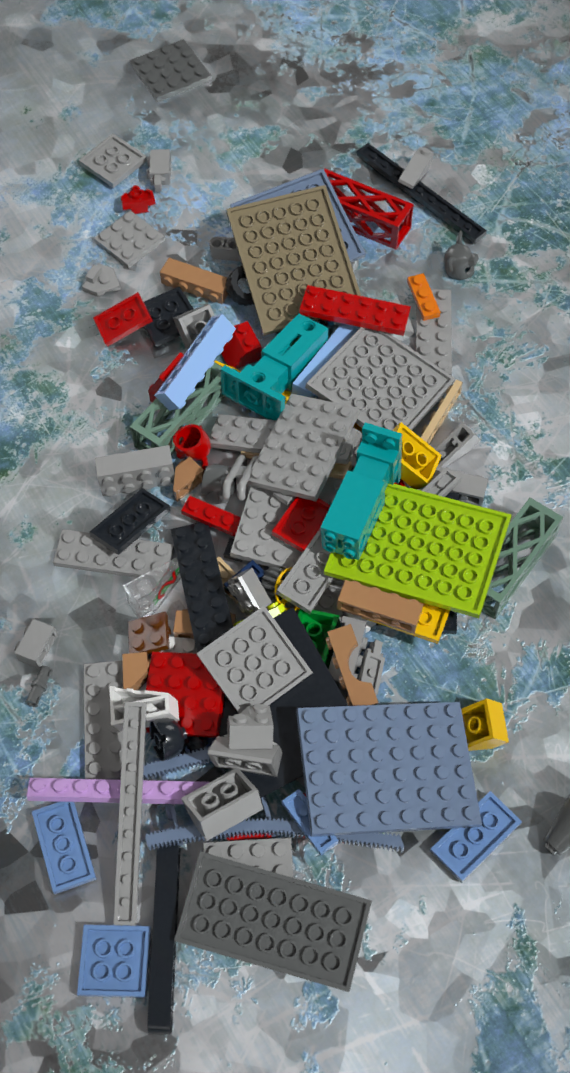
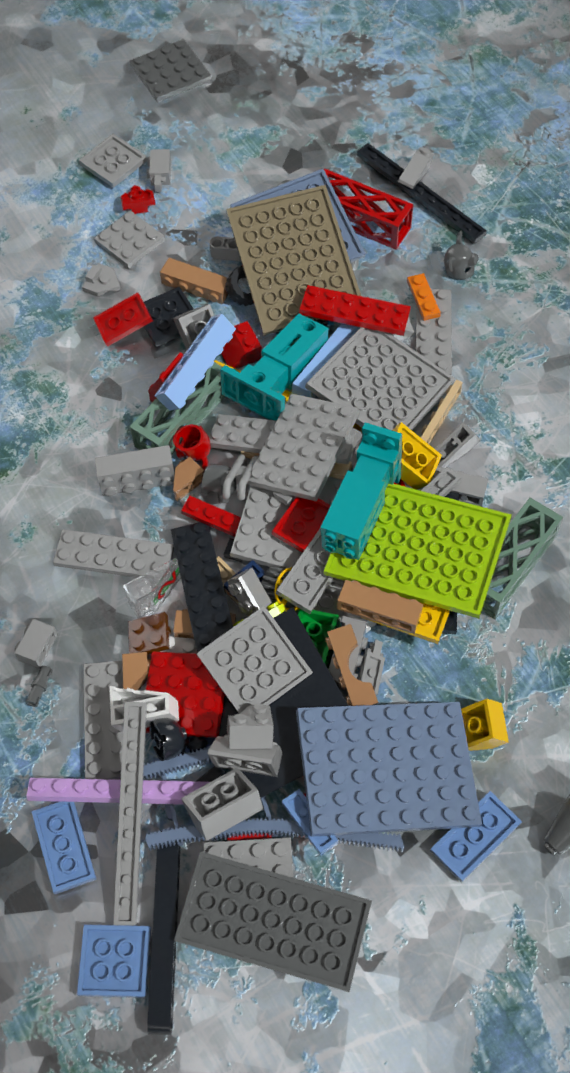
(130, 521): black plate -> none

